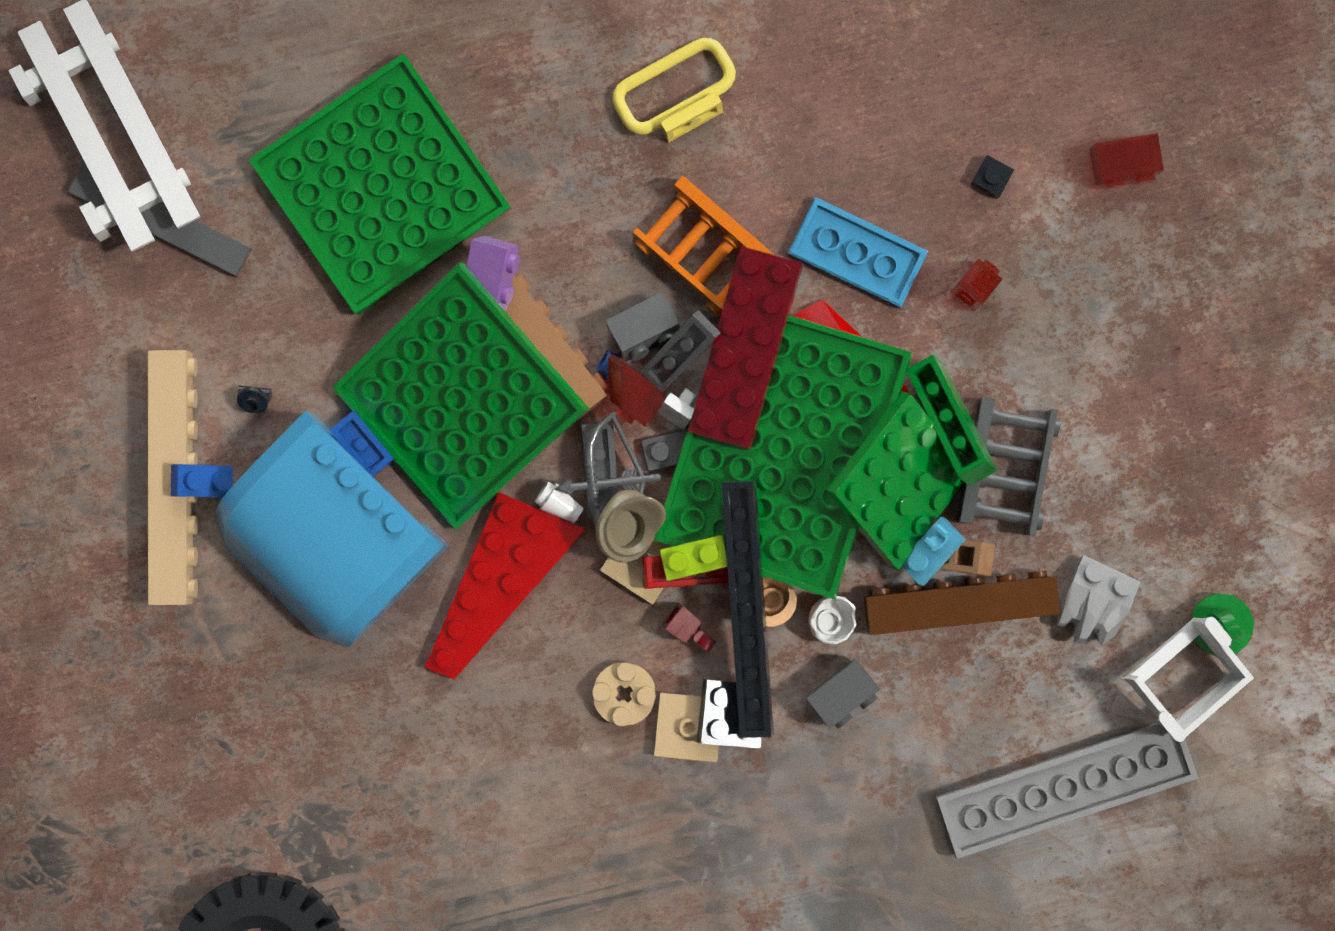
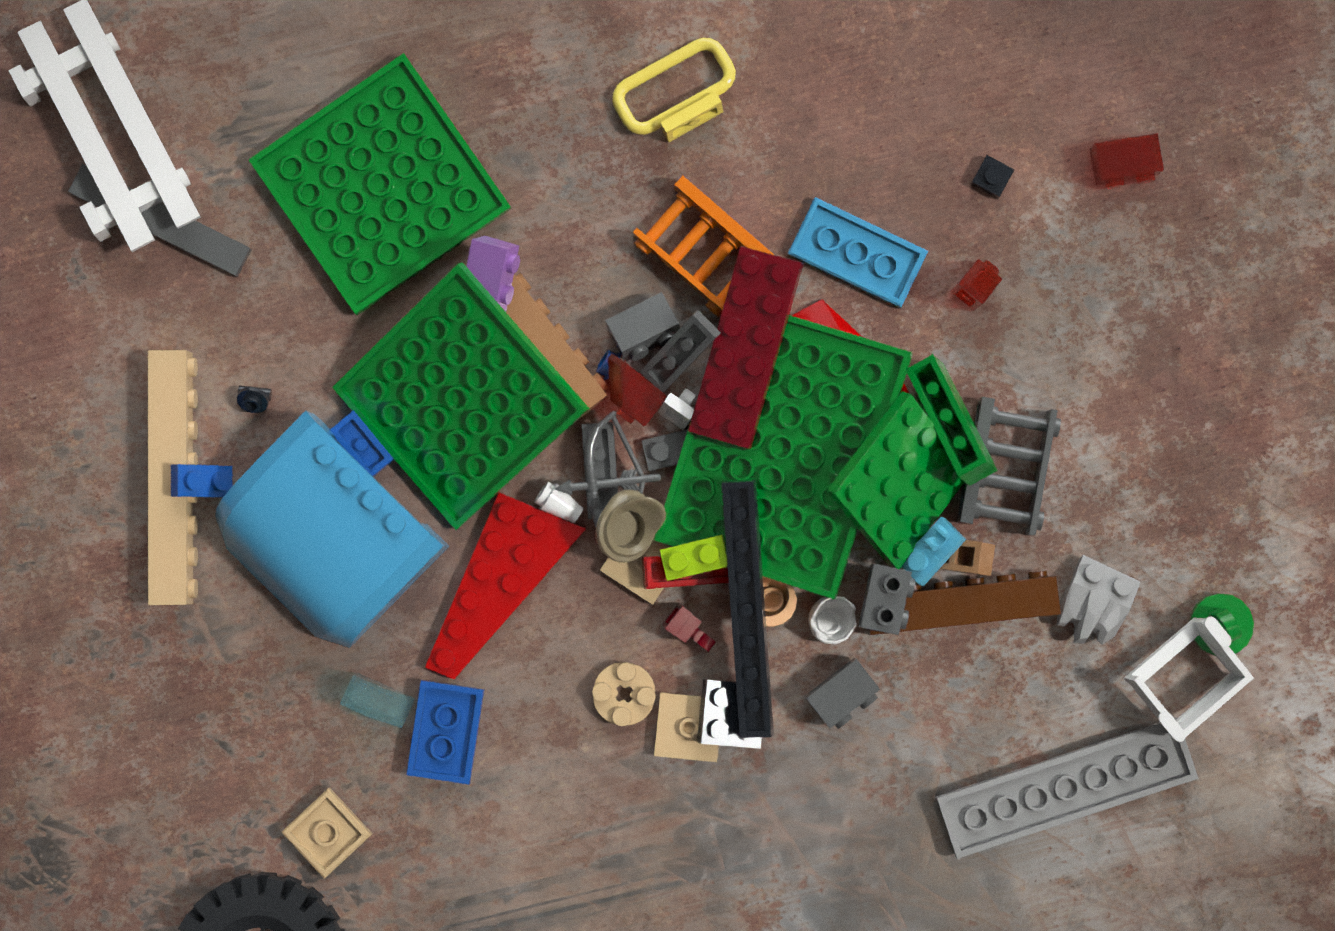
(326, 832): none -> tan plate
(377, 700): none -> clear light blue slope
(445, 732): none -> blue plate
(886, 599): none -> dark grey brick

